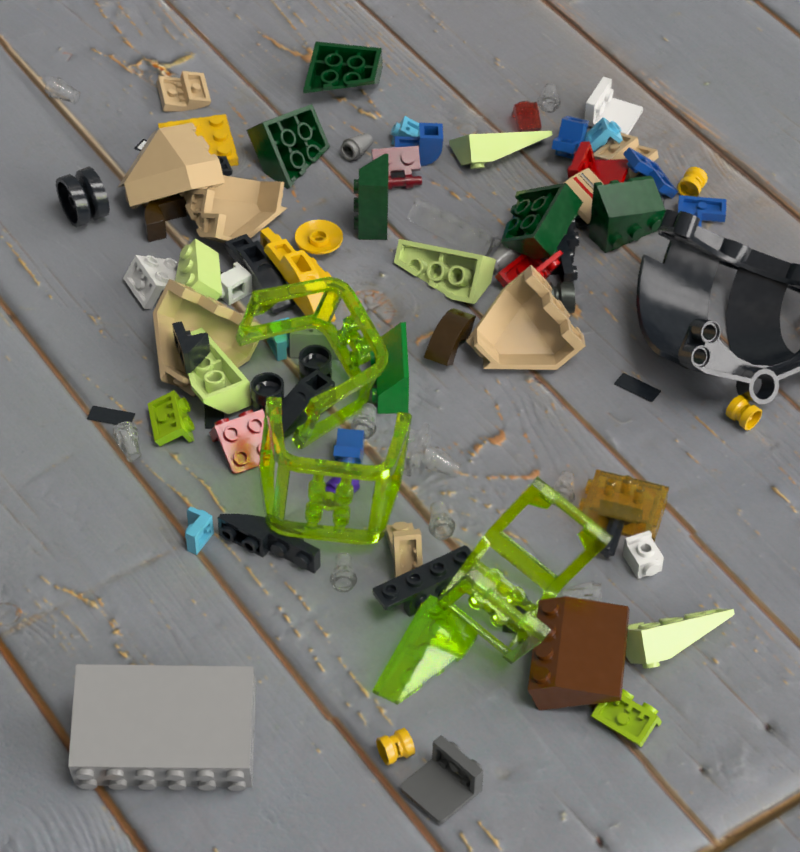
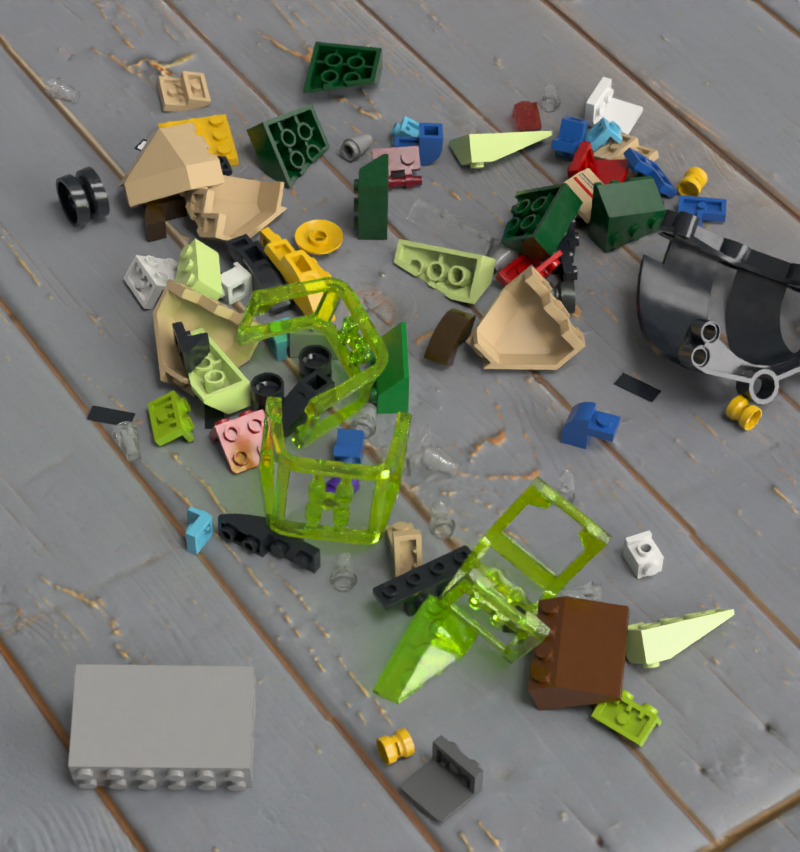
(587, 422): none -> blue brick
(623, 506): clear yellow piece -> none

